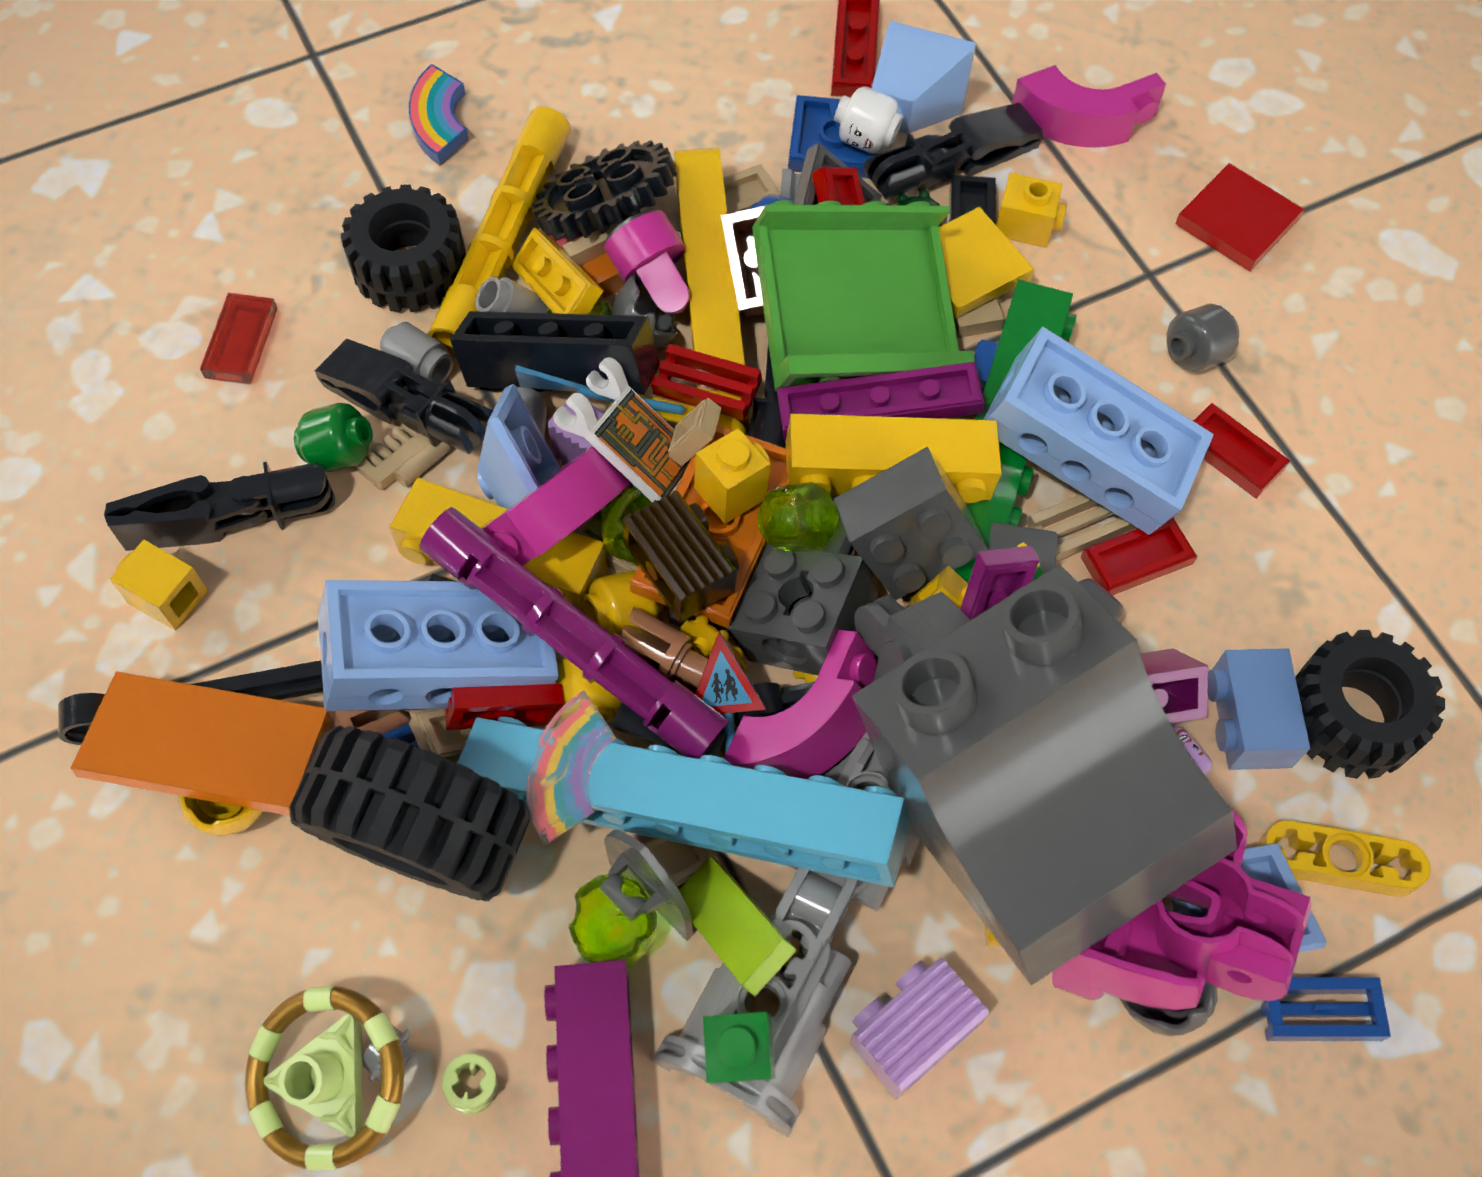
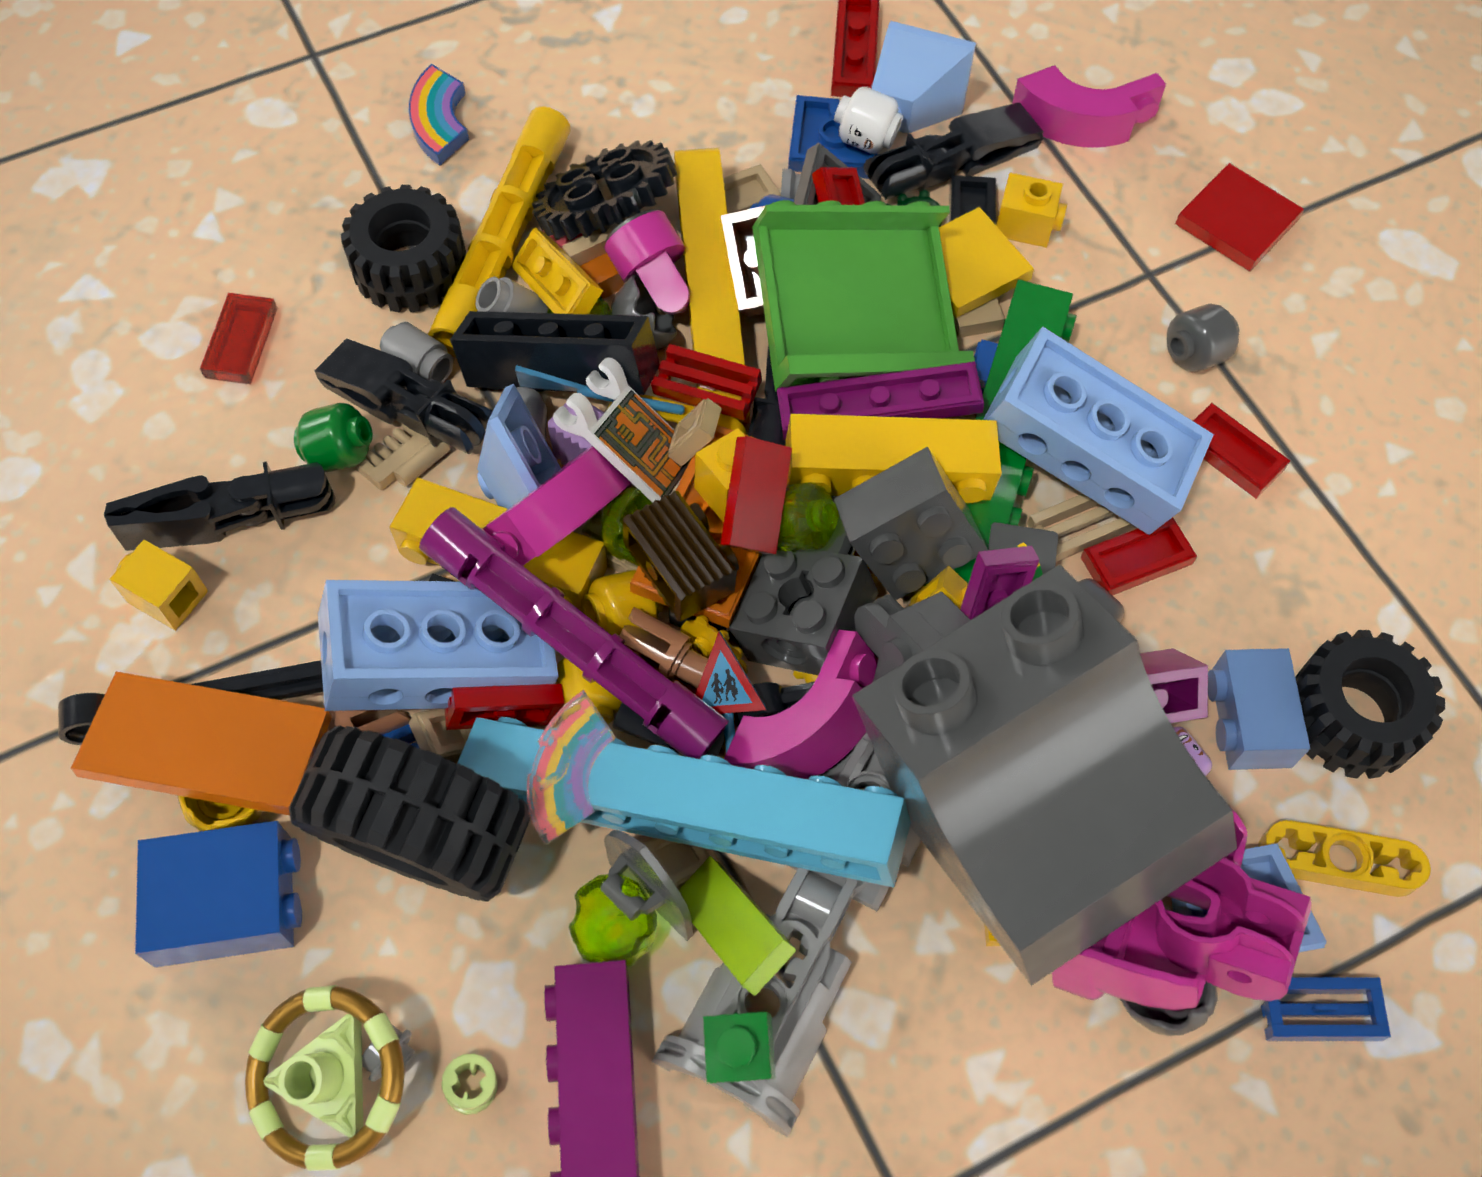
(216, 894): none -> blue brick
(756, 495): none -> red tile
(917, 1025): lavender brick -> none

